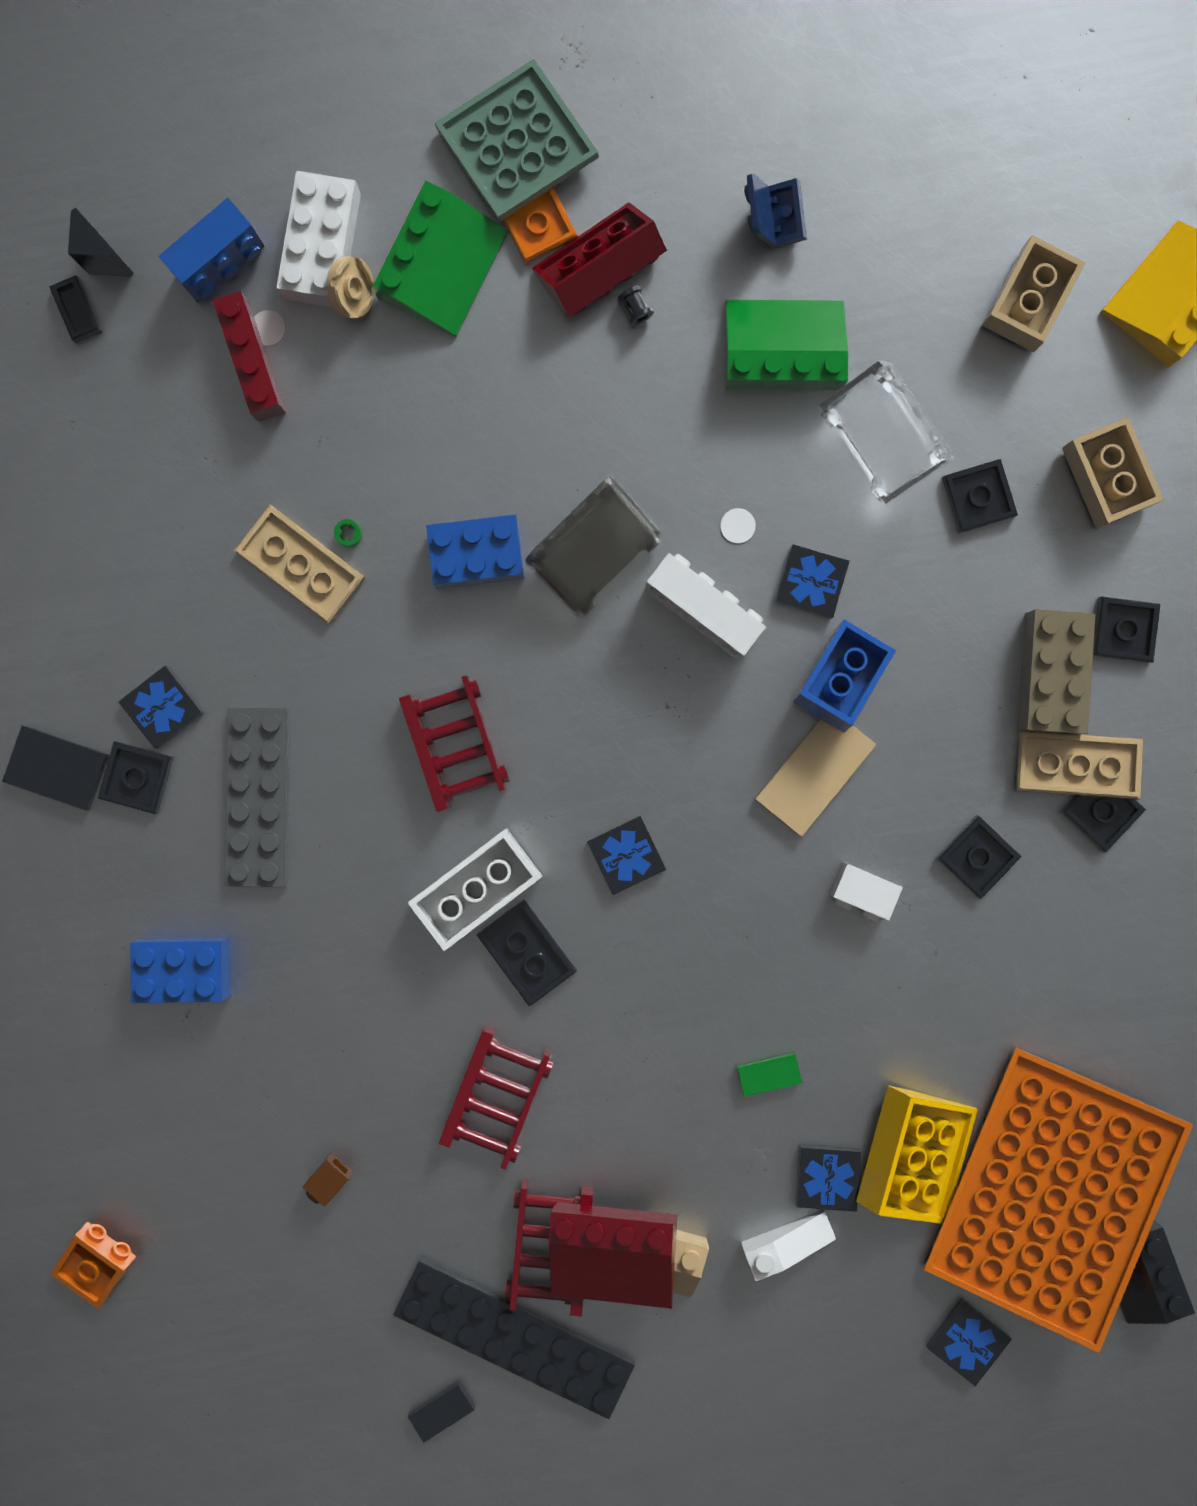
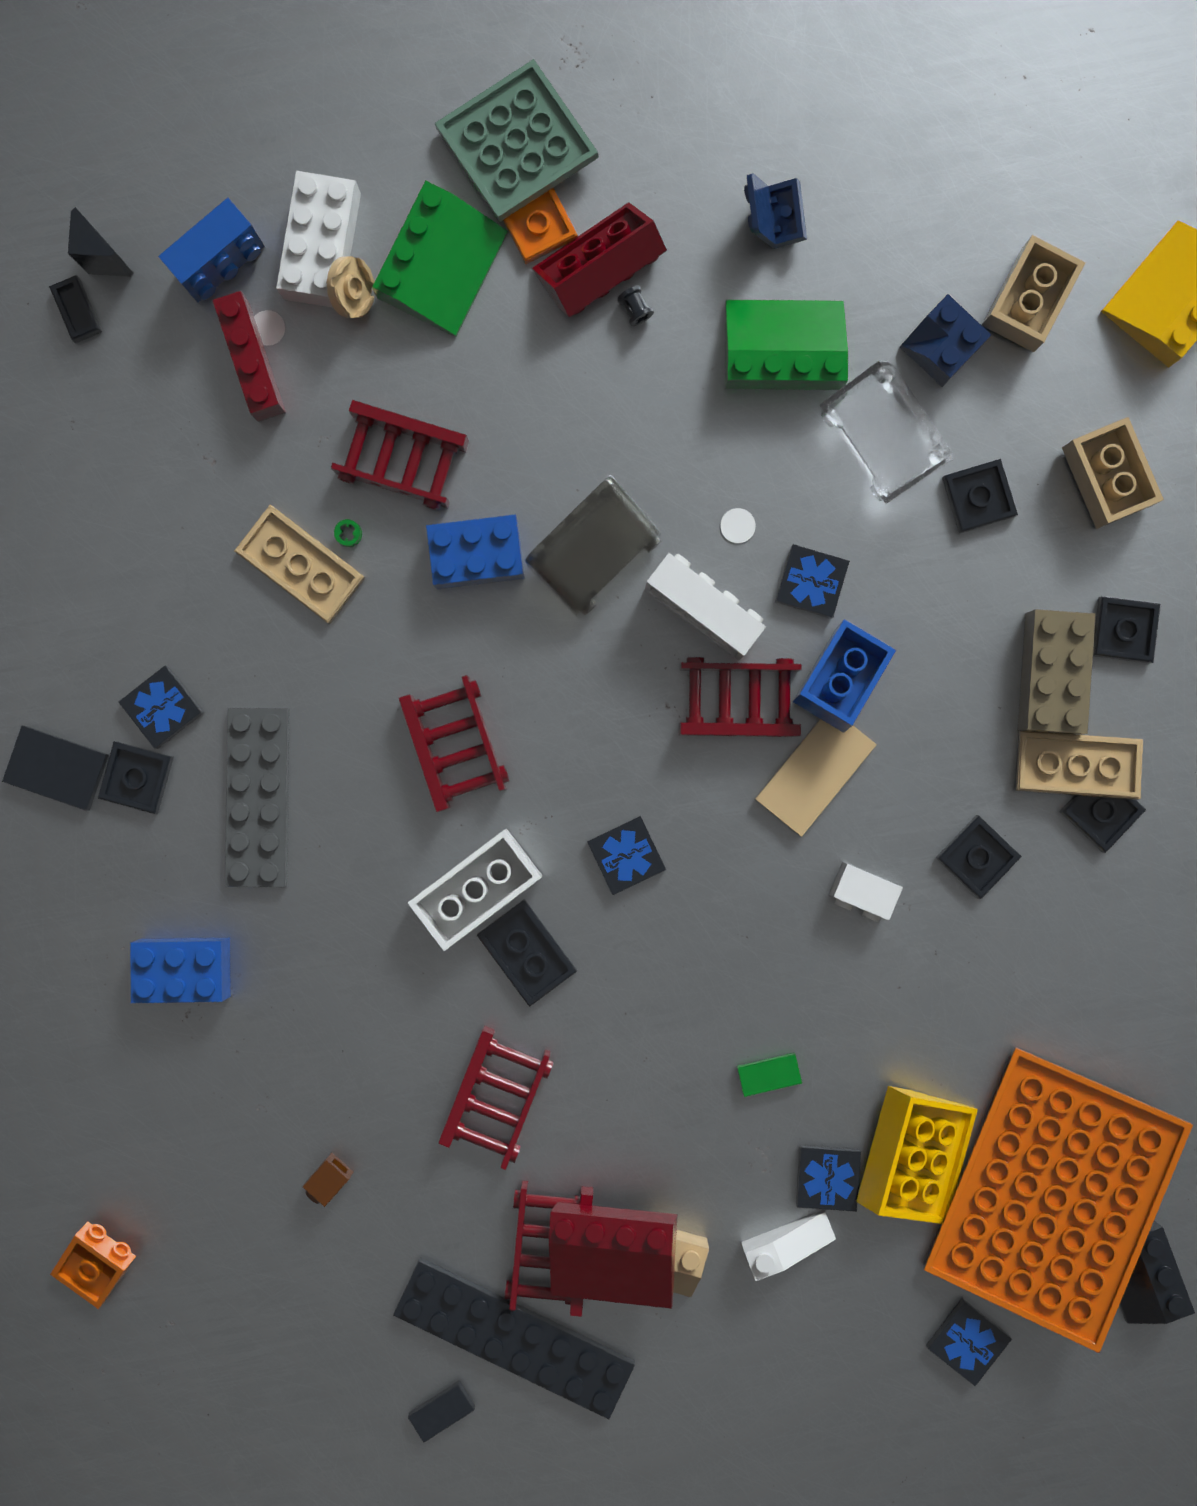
(394, 425): none -> dark red fence
(753, 724): none -> dark red fence
(945, 340): none -> dark blue slope

